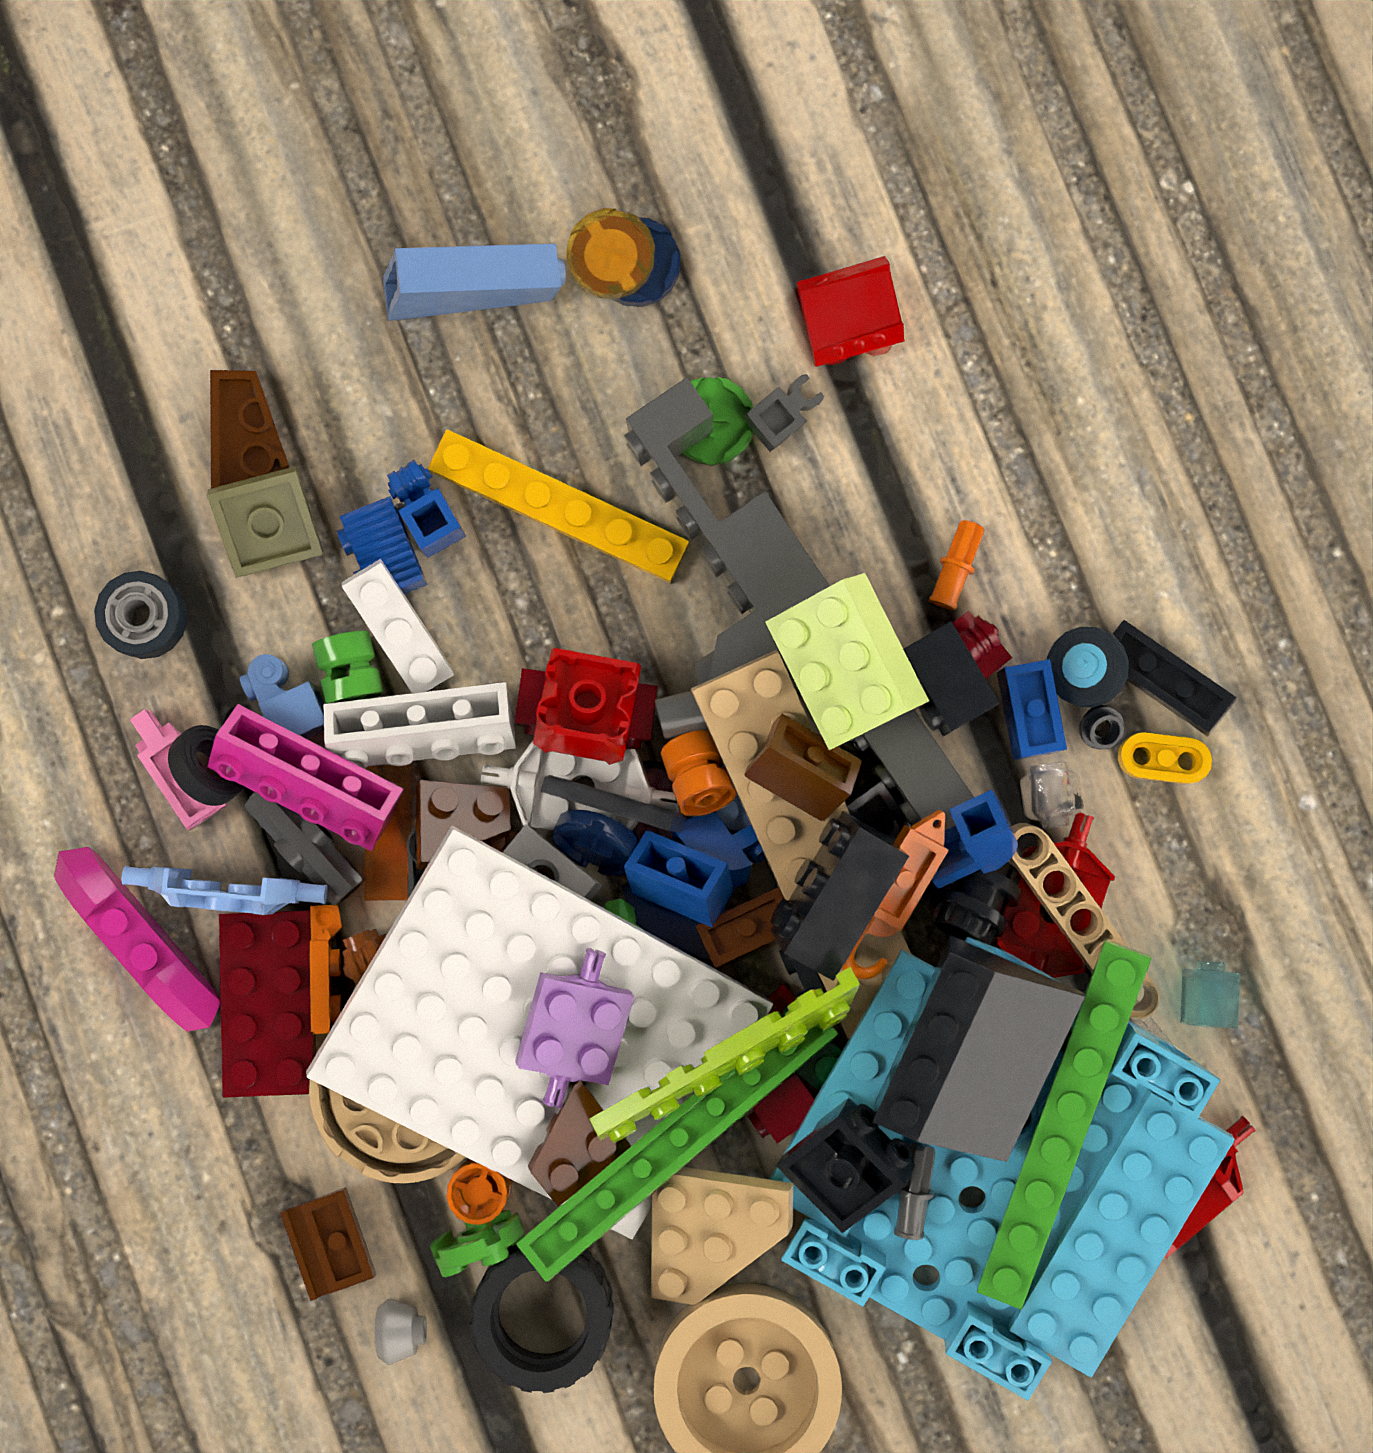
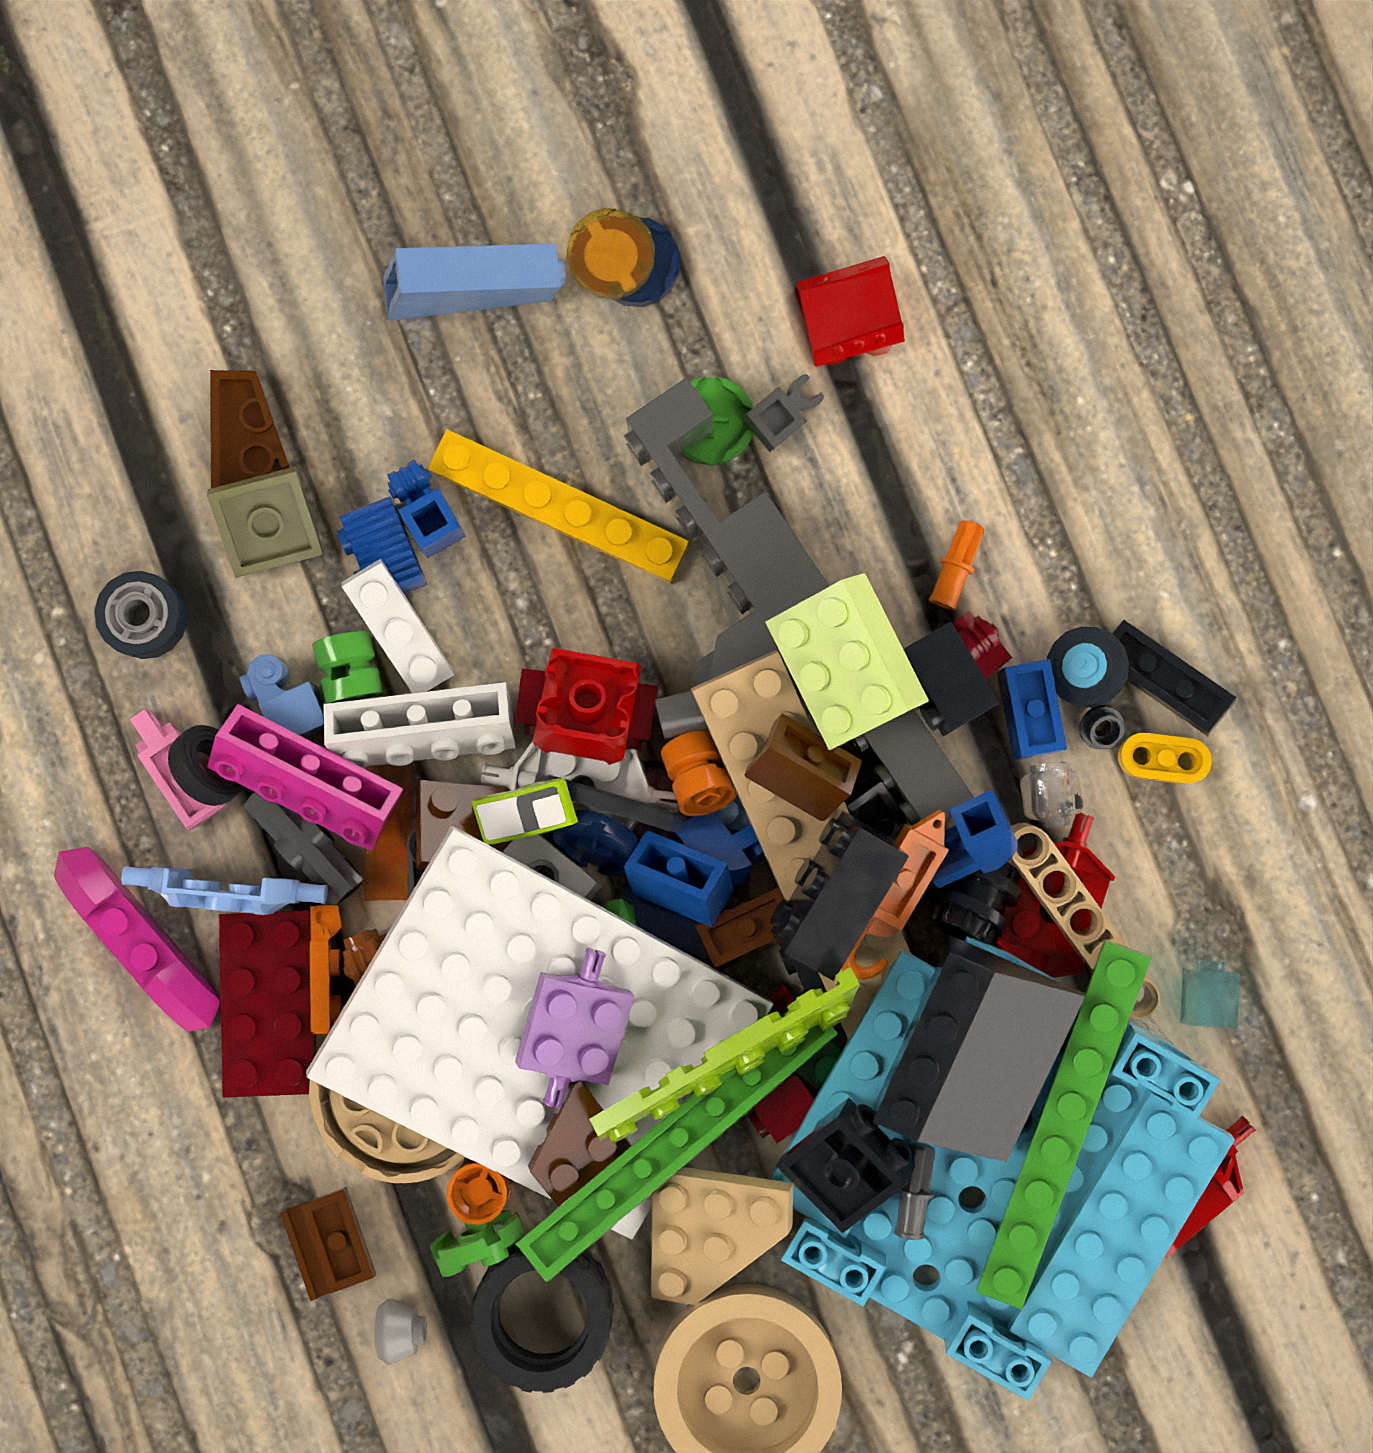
(524, 811): none -> slope

